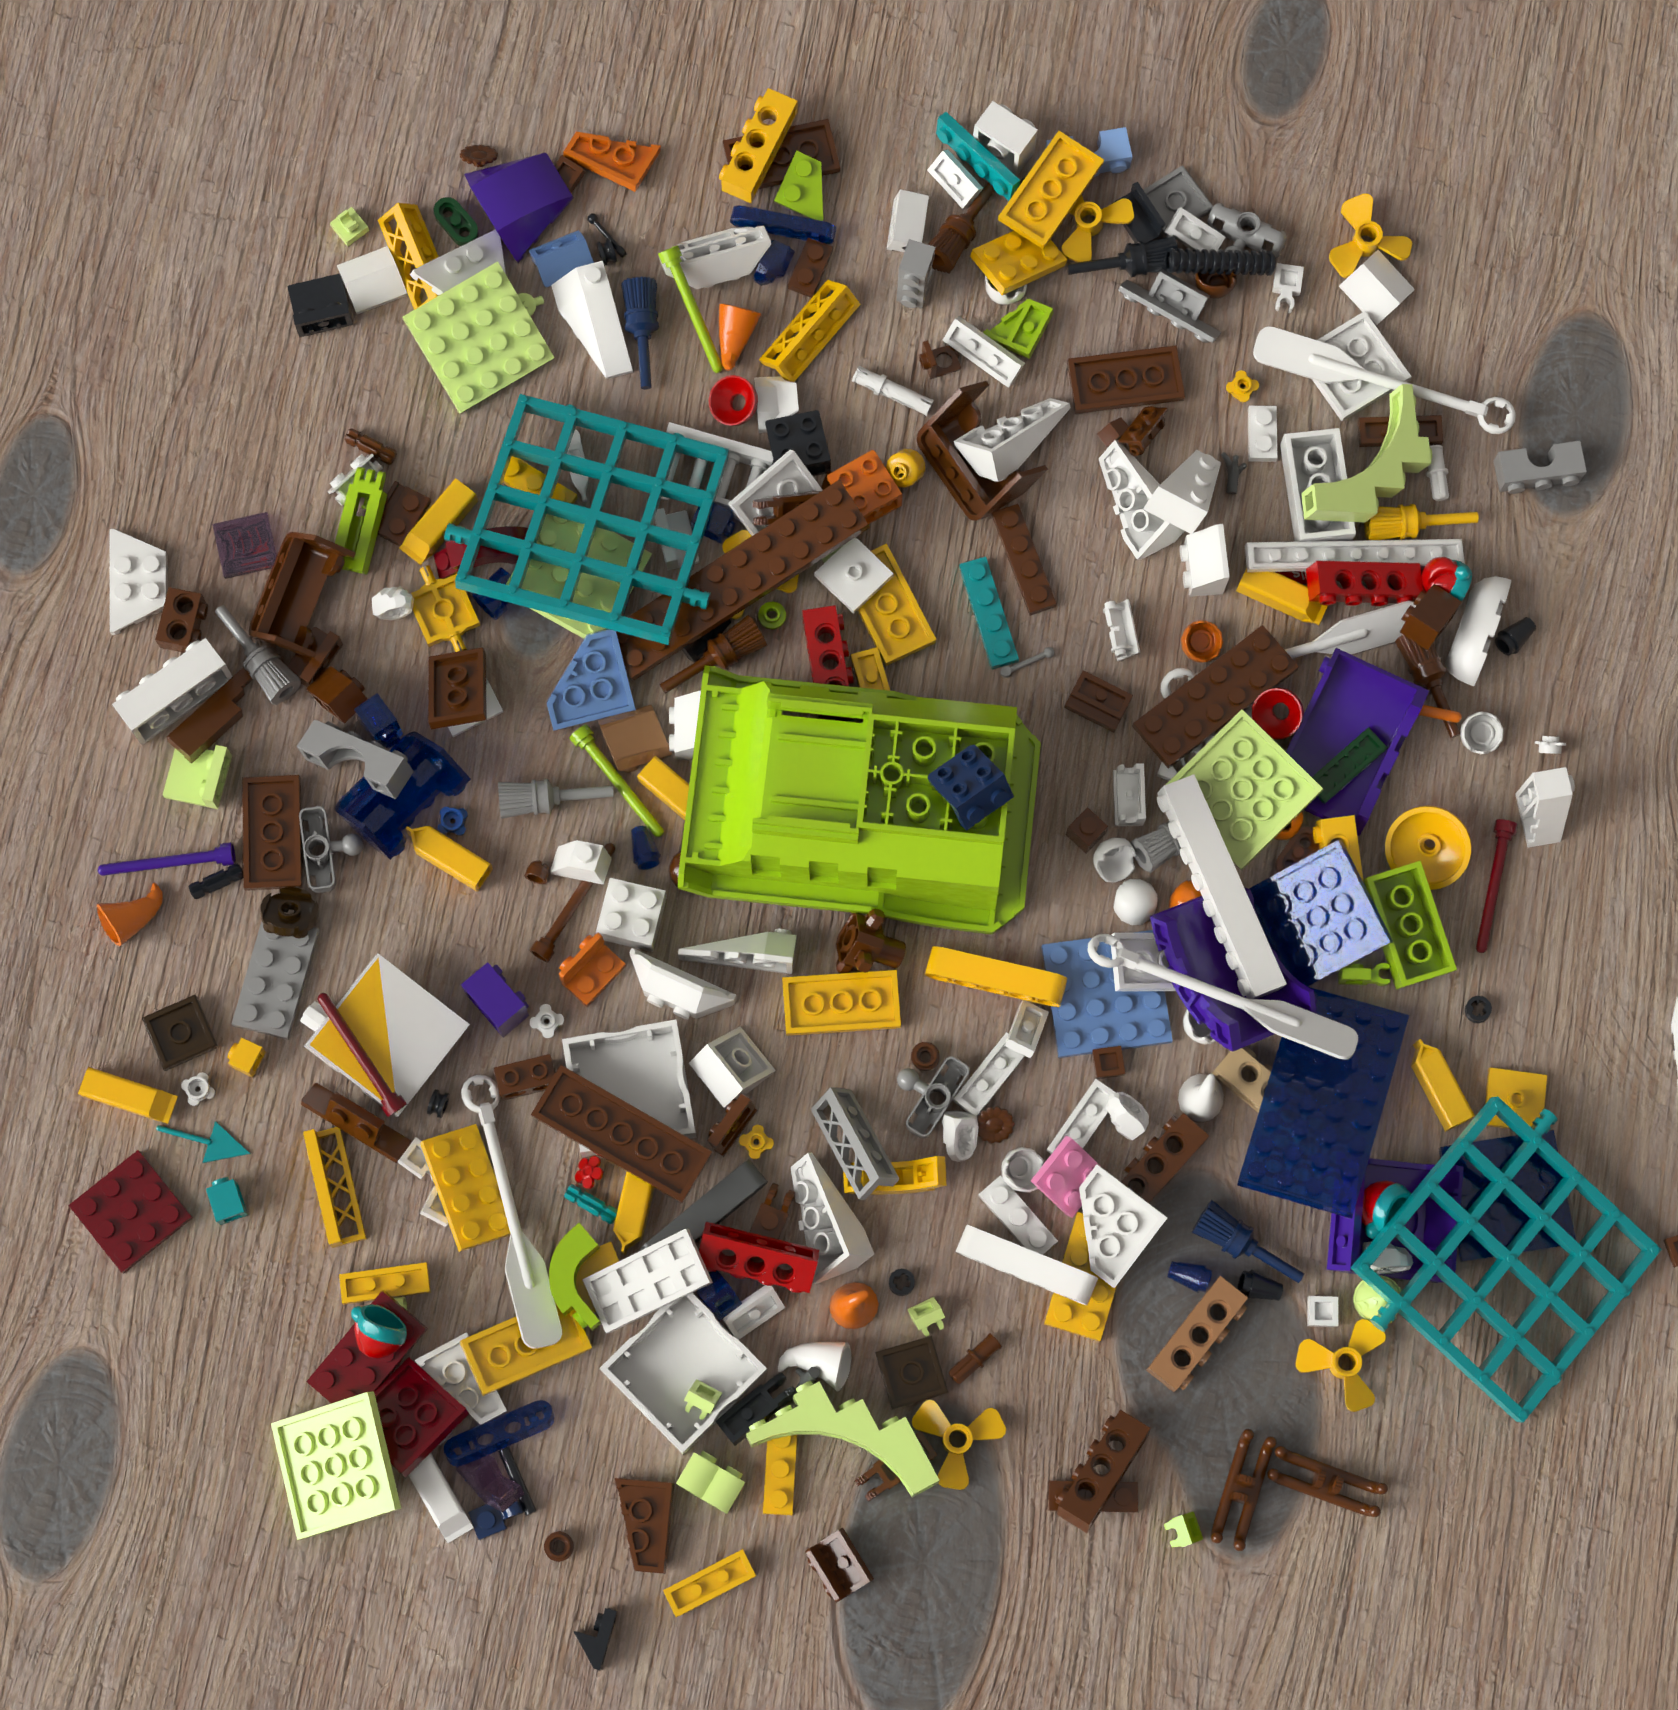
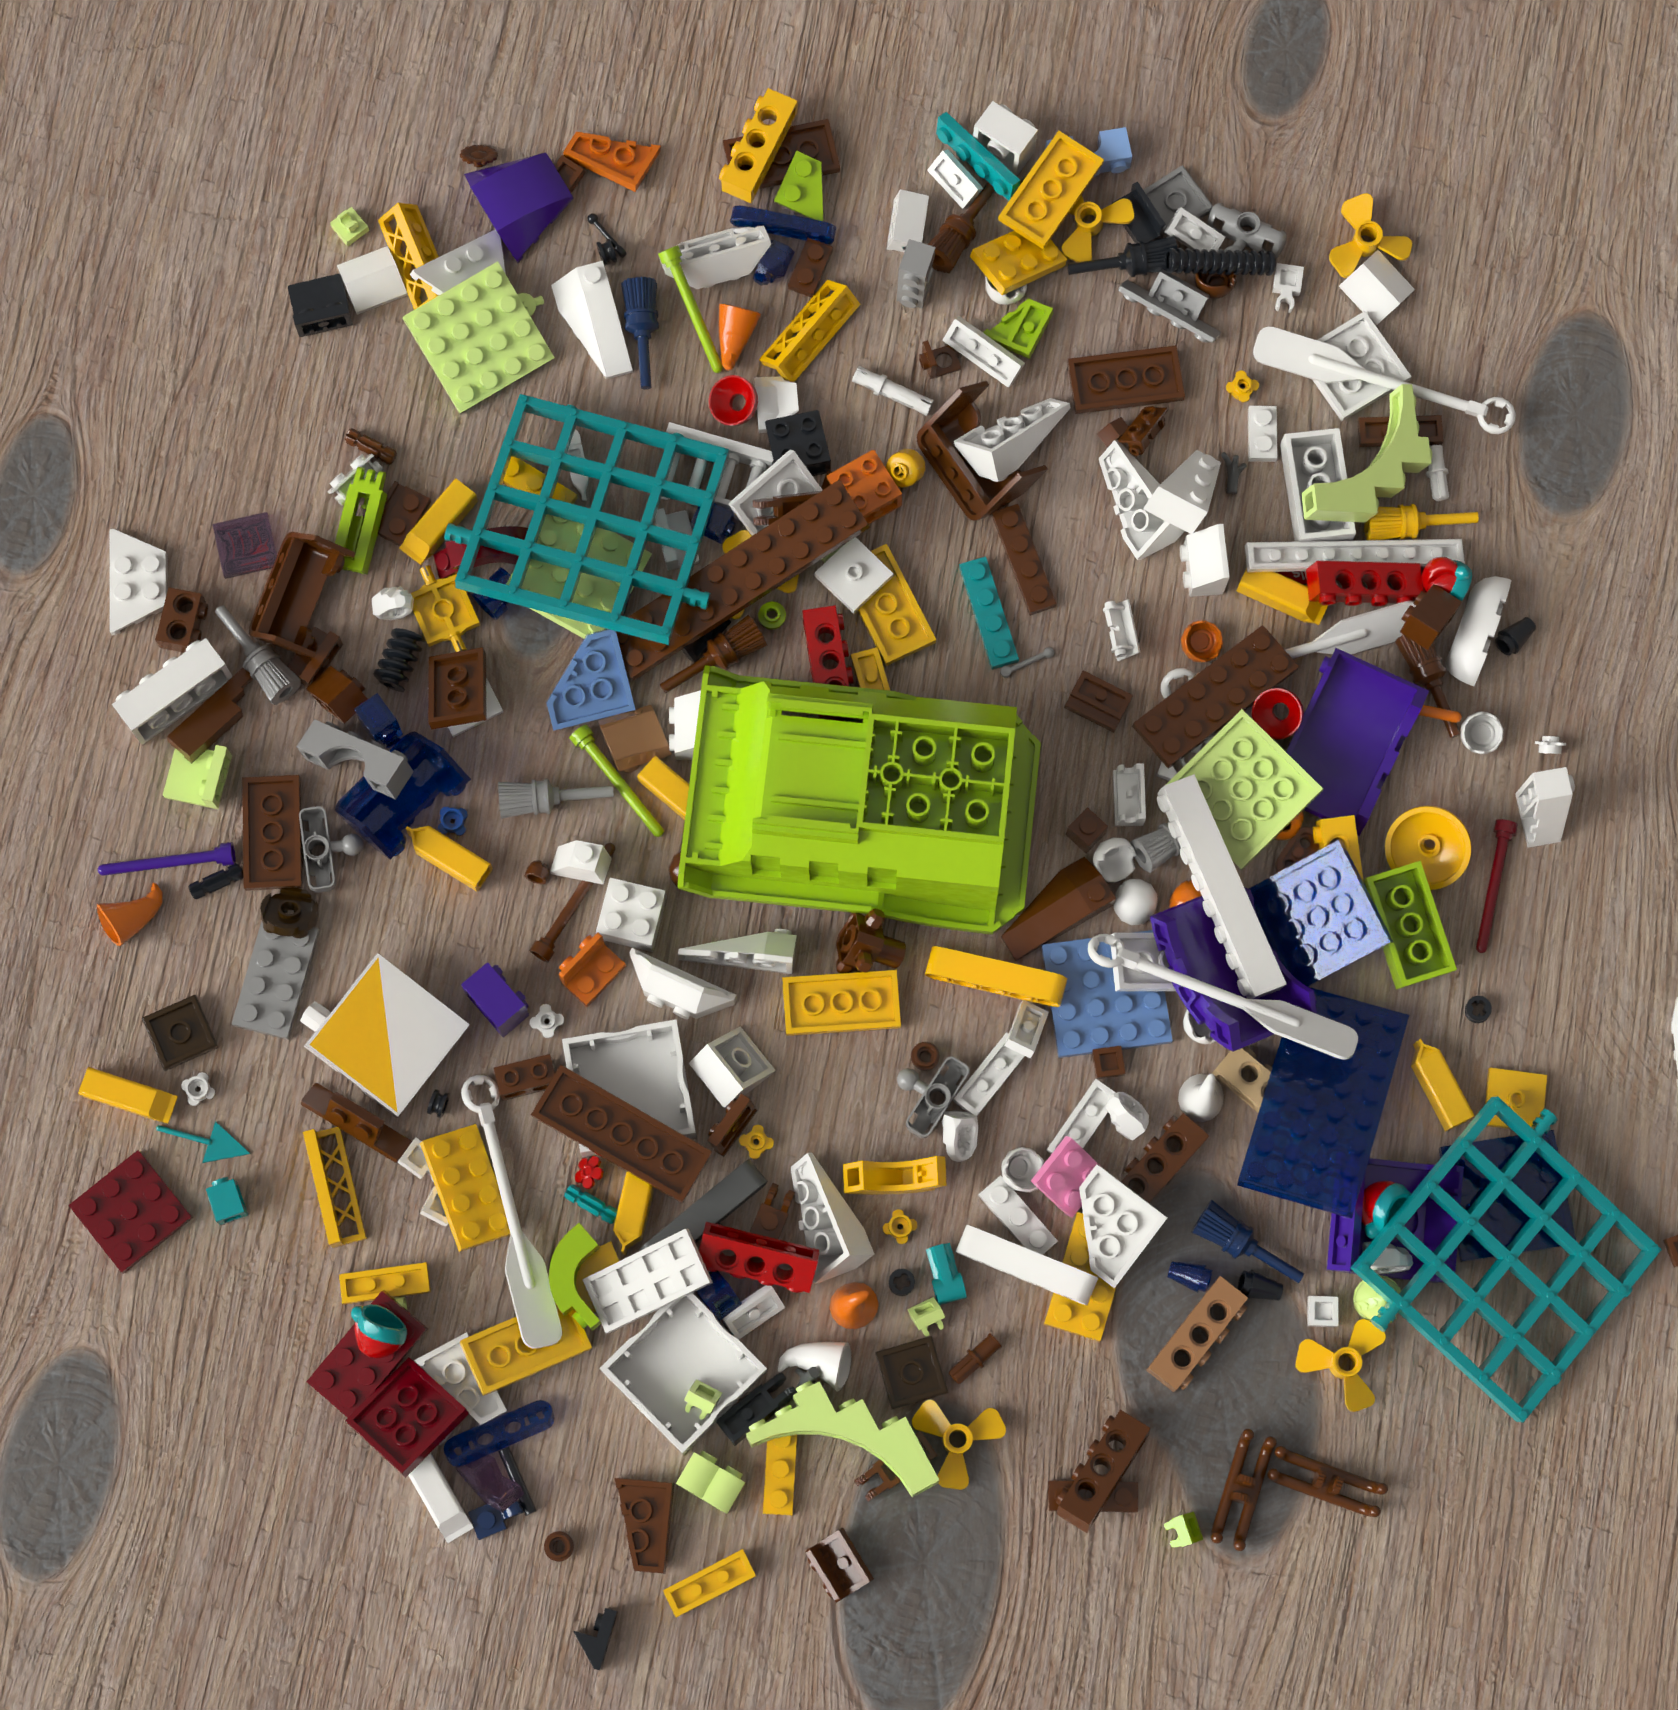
(246, 1057): yellow plate -> none
(336, 1465): yellowish green plate -> none
(391, 1101): dark red piece -> none
(397, 658): none -> black piece
(457, 223): dark green plate -> none
(560, 257): medium blue panel -> none
(644, 849): clear blue cone -> none
(856, 1135): light grey fence -> none
(899, 1218): none -> yellow plate
(946, 1280): none -> teal piece
(971, 785): dark blue bracket -> none
(995, 1124): reddish brown piece -> none
(1065, 902): none -> reddish brown wedge
(1348, 764): dark green plate -> none
(1357, 975): lime plate -> none
(1517, 473): light grey arch -> none

